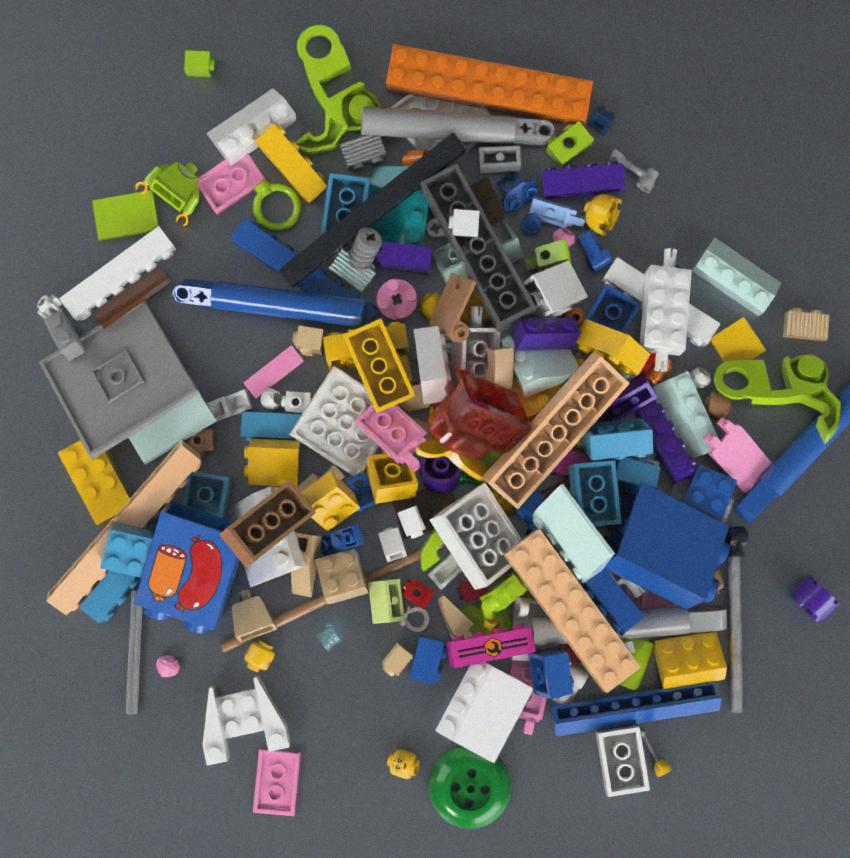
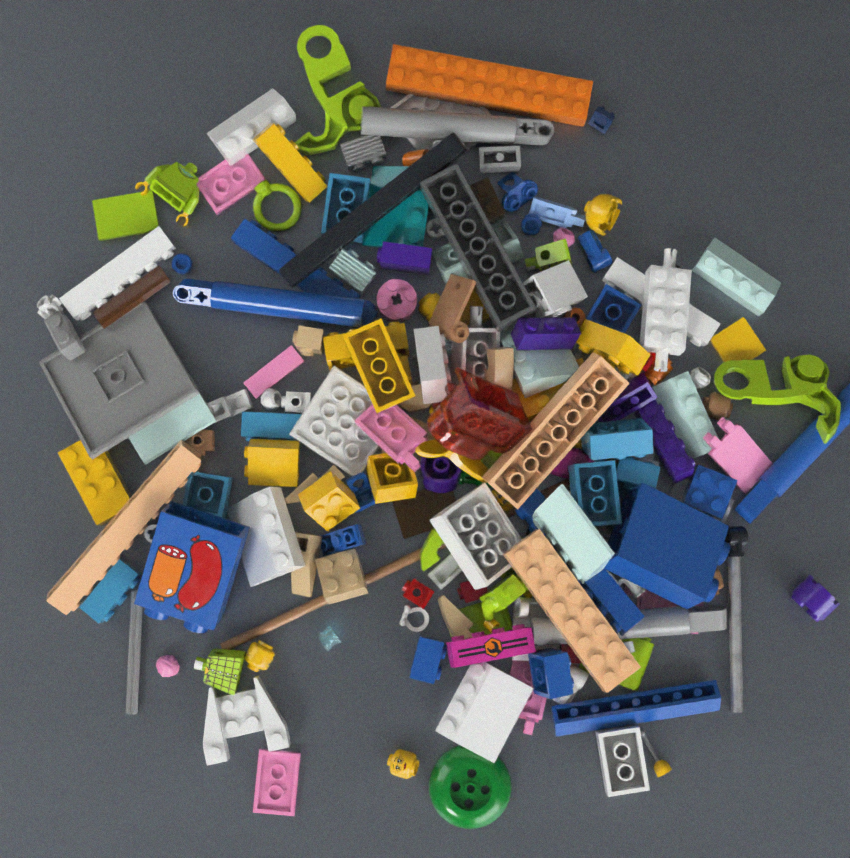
(126, 549): dark azure brick -> none
(182, 264): none -> blue tile
(199, 63): lime brick -> none
(222, 669): none -> lime torso
(251, 617): tan torso -> none
(267, 523): medium nougat brick -> none
(364, 249): light grey piece -> none
(386, 601): yellowish green brick -> none
(392, 544): white brick -> none
(396, 660): tan brick -> none
(412, 522): white brick -> none
(464, 223): white brick -> none
(563, 155): lime brick -> none
(583, 180): dark purple brick -> none
(647, 177): light grey brick -> none
(690, 659): yellow brick -> none
(806, 325): tan brick -> none

